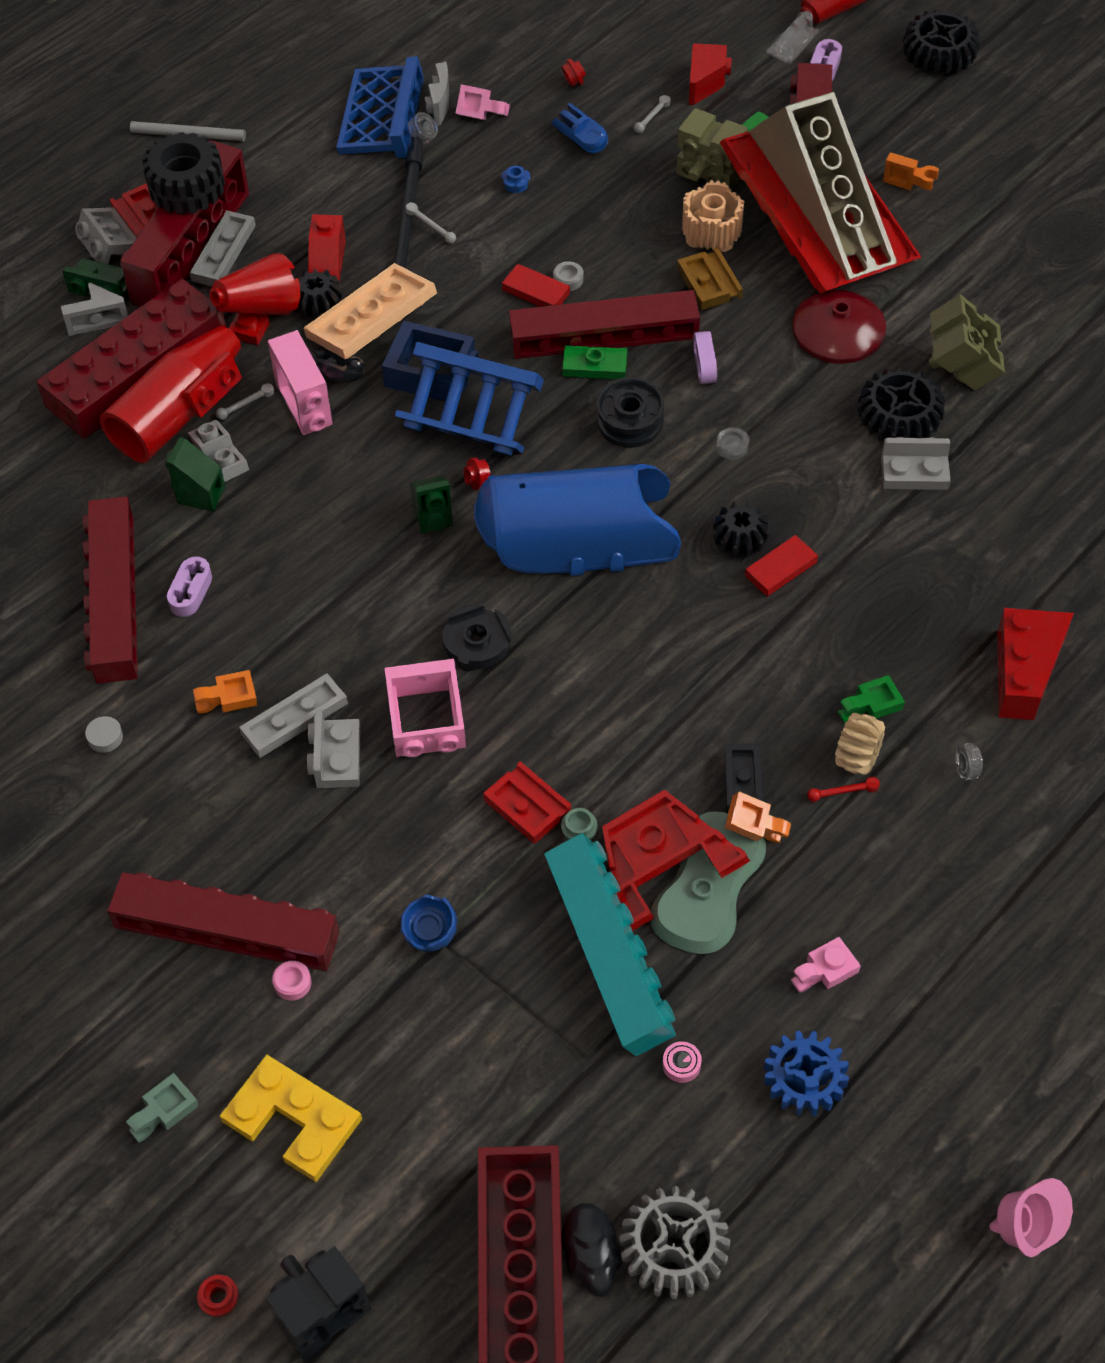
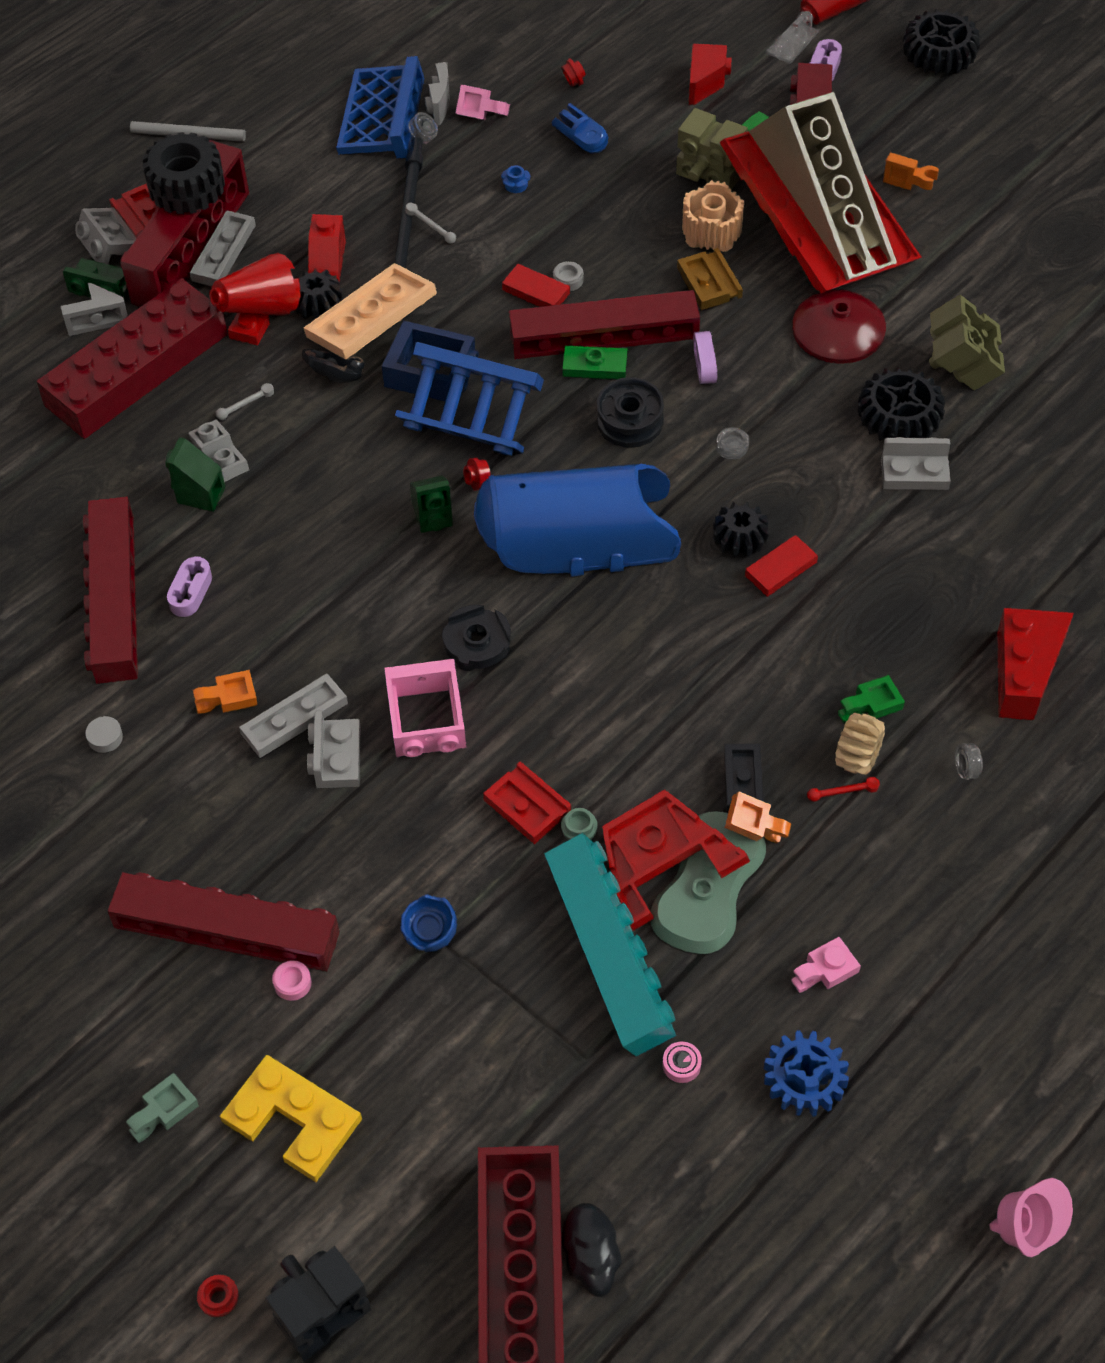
(172, 393): red piece -> none
(300, 382): bright pink window -> none
(664, 101): light grey hinge -> none
(698, 1221): light grey gear -> none

